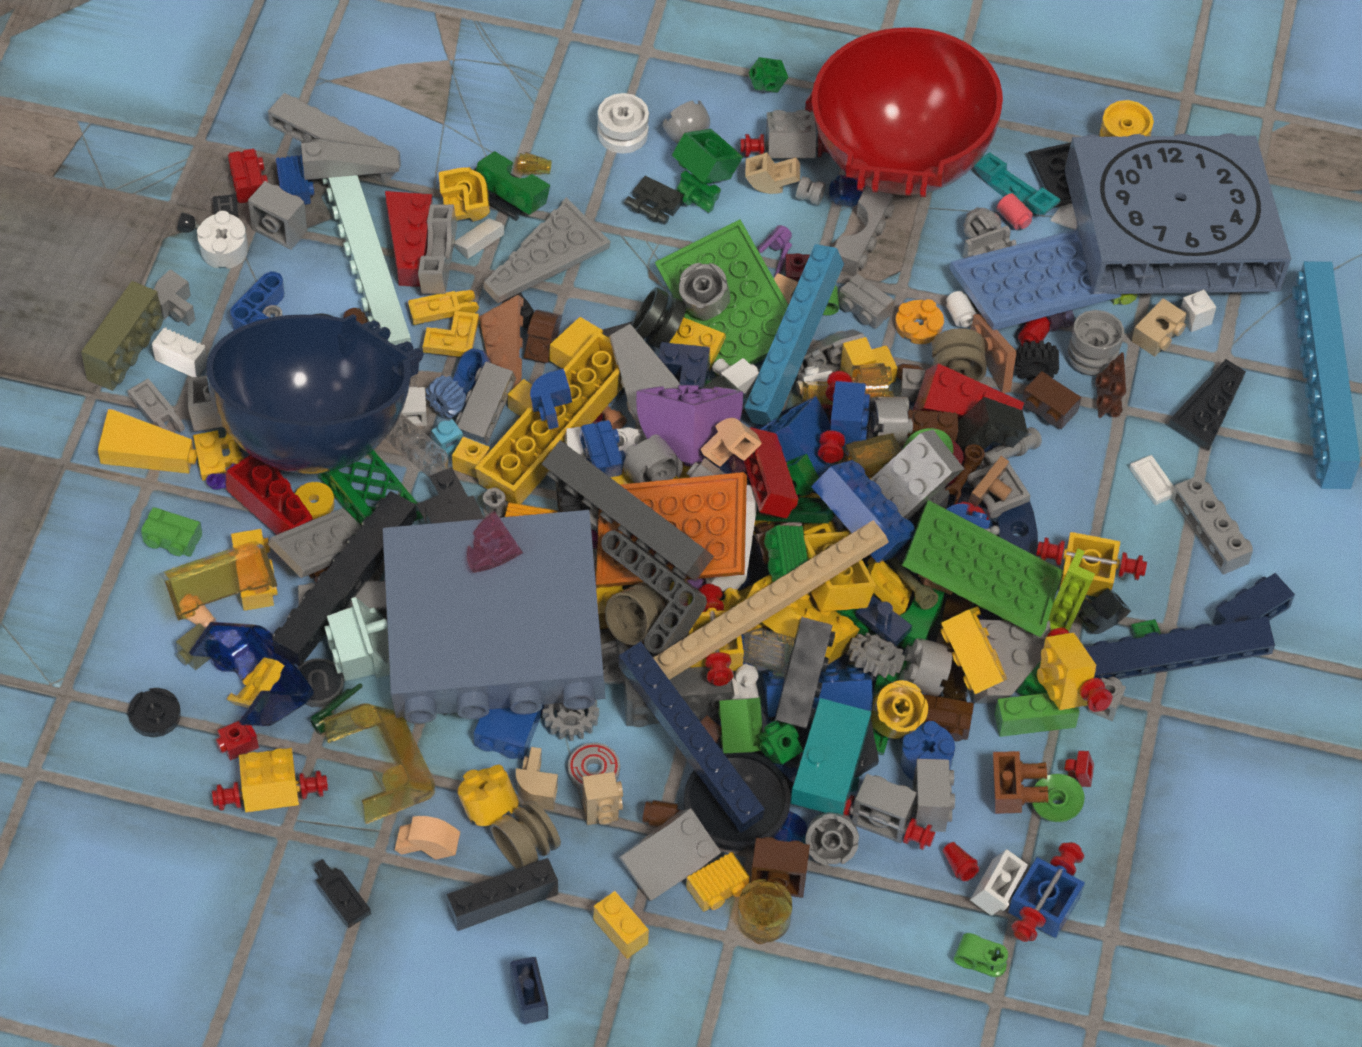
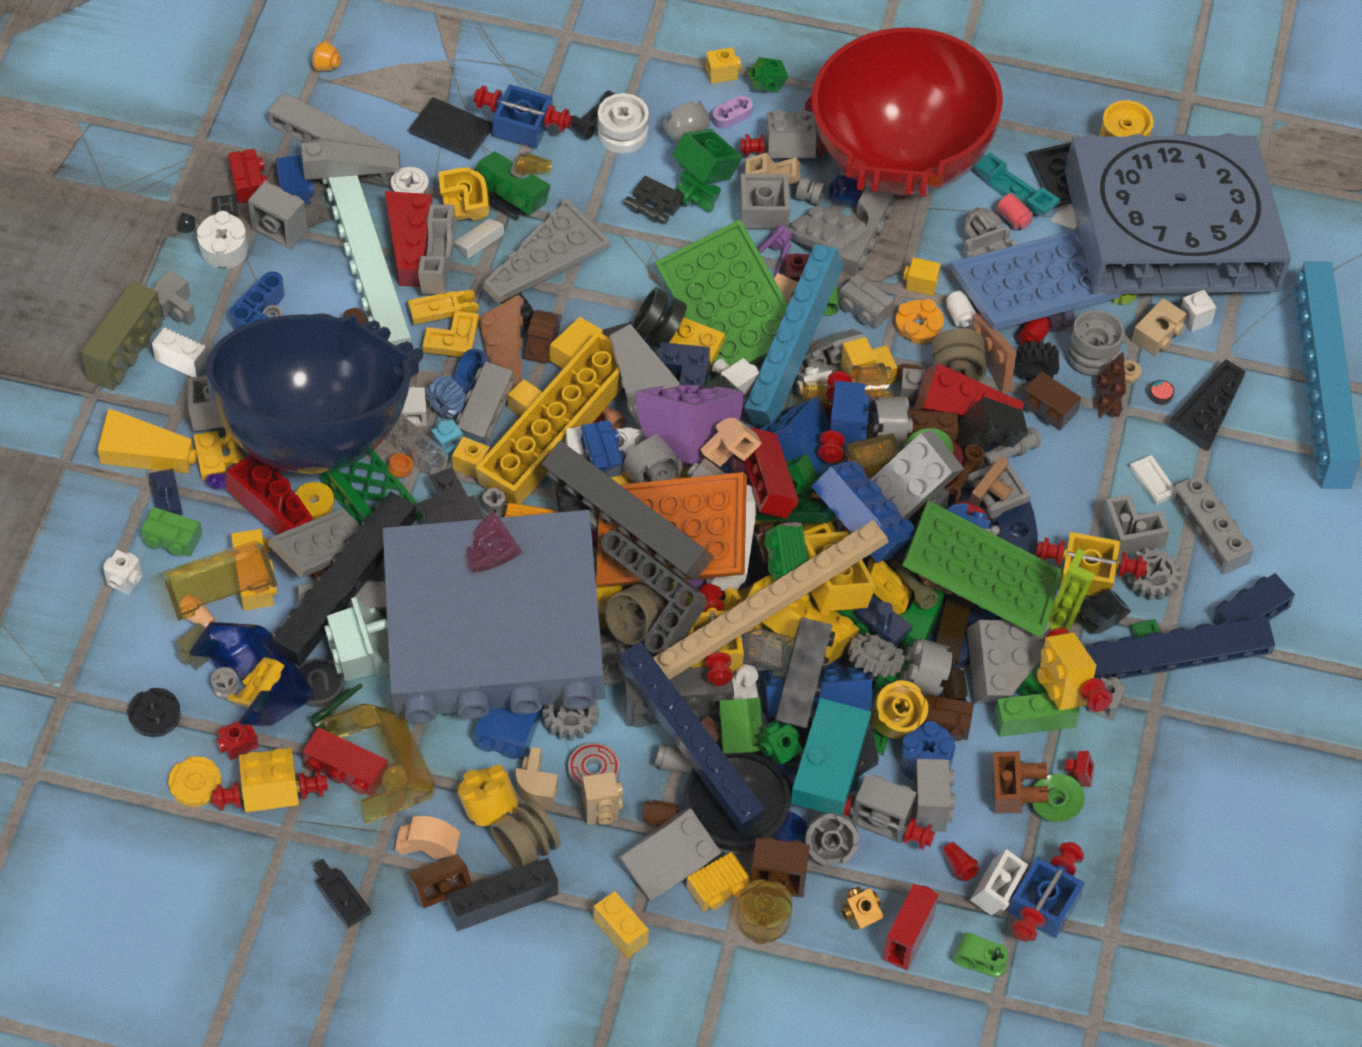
(122, 571): none -> white brick
(154, 405): light grey hinge -> none
(165, 491): none -> dark blue tile
(193, 781): none -> yellow tile
(226, 677): none -> light grey wheel
(326, 57): none -> light orange cone
(344, 762): none -> red brick
(400, 465): none -> orange tile
(405, 174): none -> white gear
(438, 879): none -> reddish brown brick
(451, 128): none -> black tile
(522, 114): none -> blue brick
(529, 990): dark blue brick -> none
(548, 392): blue brick -> none
(584, 126): none -> black brick
(671, 759): none -> light grey cone
(704, 290): light grey brick -> none
(722, 65): none -> yellow brick
(732, 112): none -> lavender beam
(764, 200): none -> light grey slope
(826, 228): none -> light grey plate
(861, 907): none -> pearl gold brick
(910, 926): none -> red brick
(922, 276): none -> yellow brick
(973, 651): yellow wedge -> none
(1134, 374): none -> tan plate
(1134, 530): none -> light grey brick
(1160, 576): none -> light grey gear
(1161, 392): none -> tile

